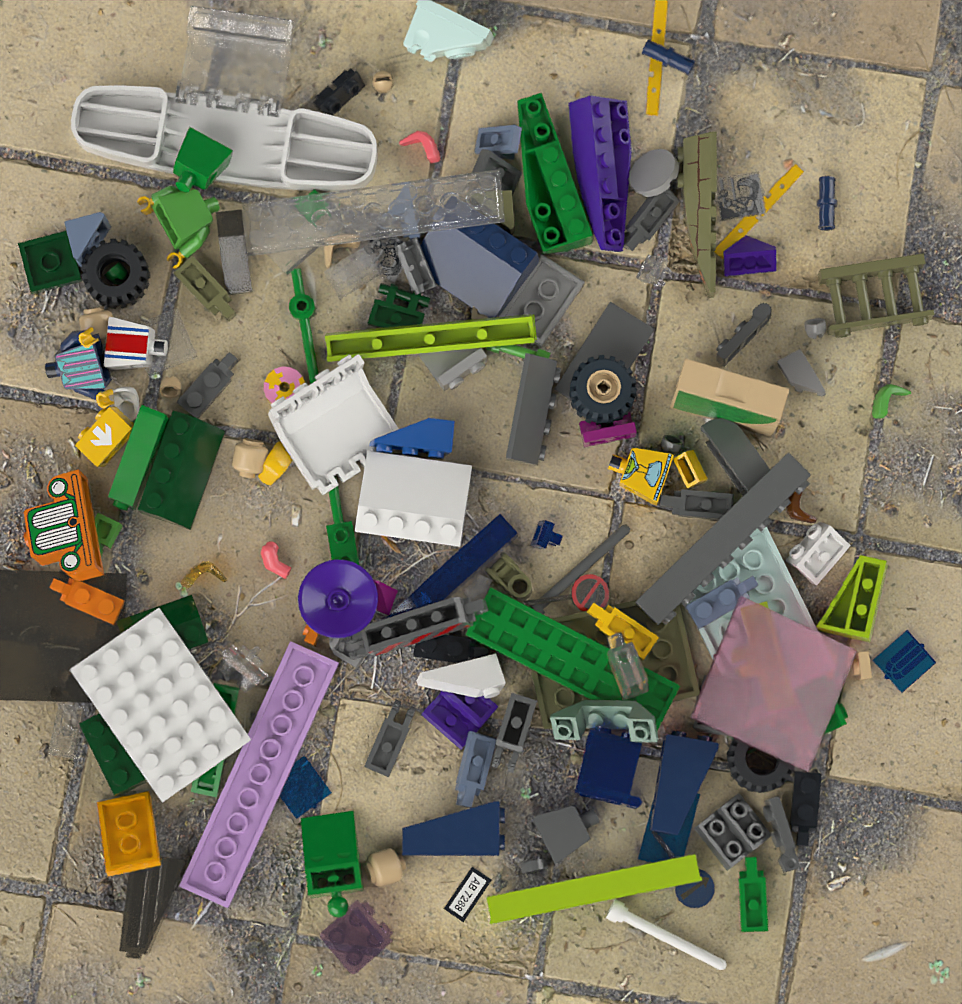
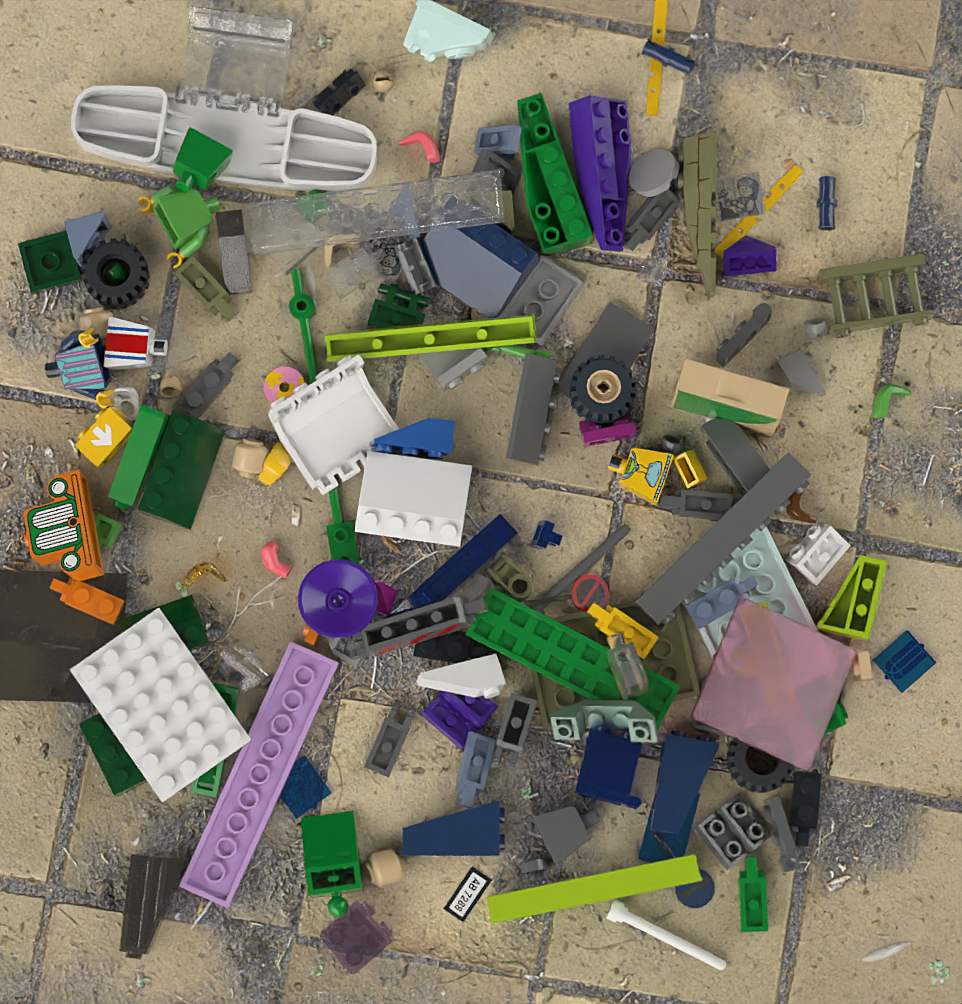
(128, 833): light orange tile -> none

